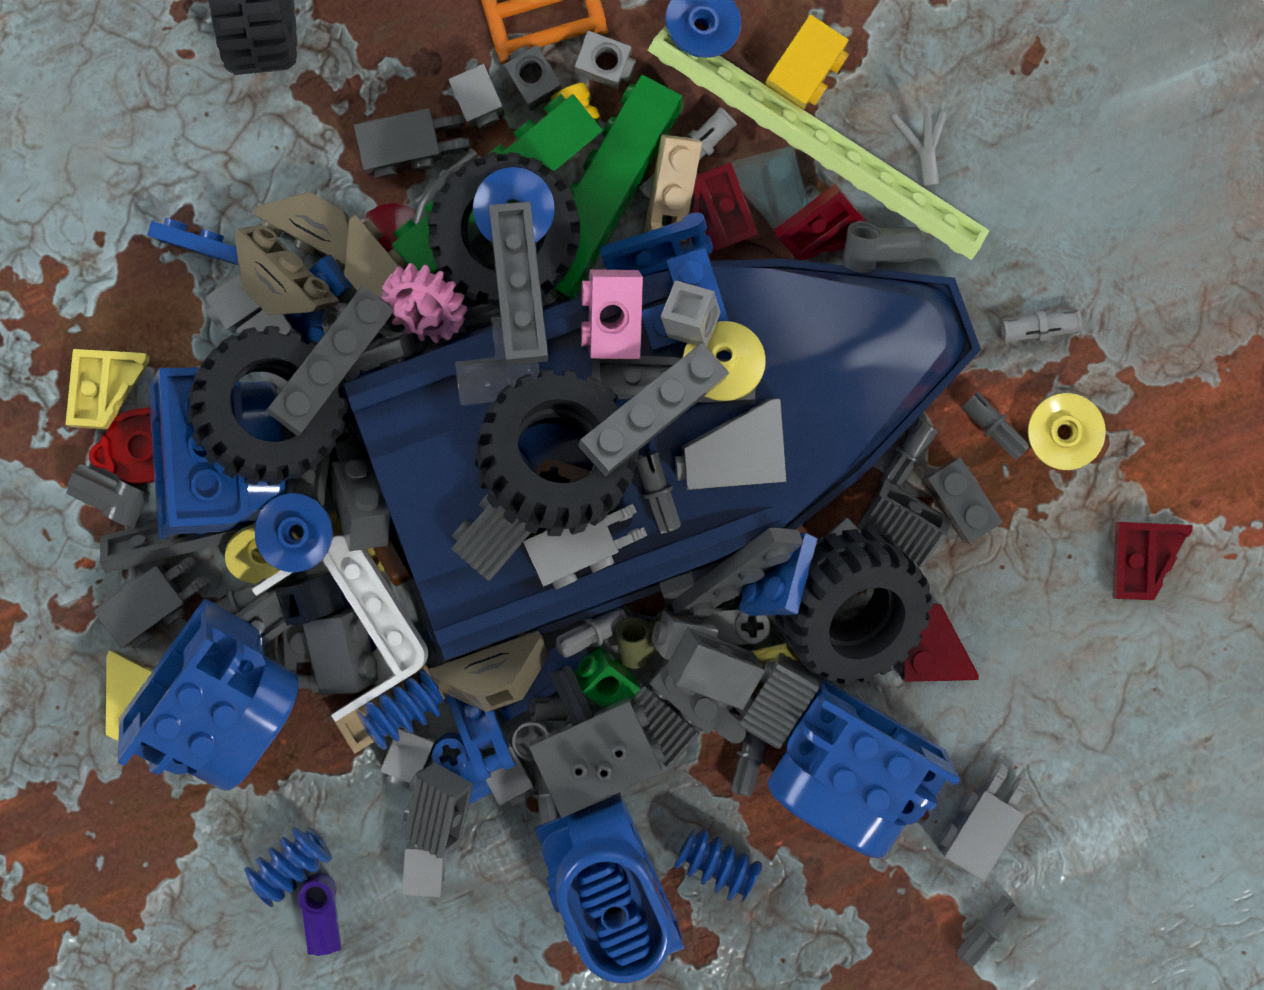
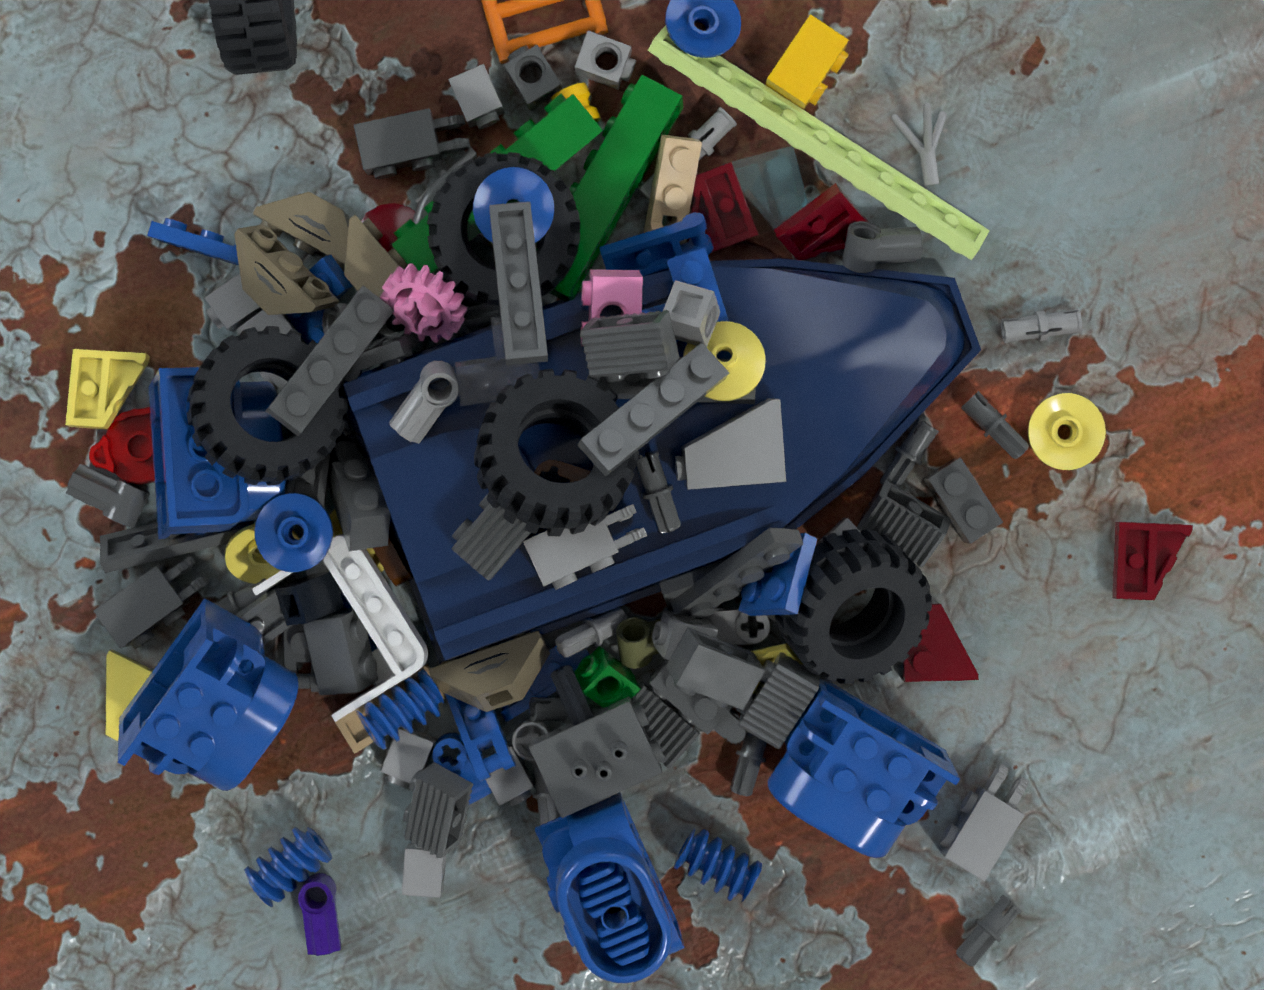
(425, 404): none -> light grey piece
(630, 345): none -> dark grey brick

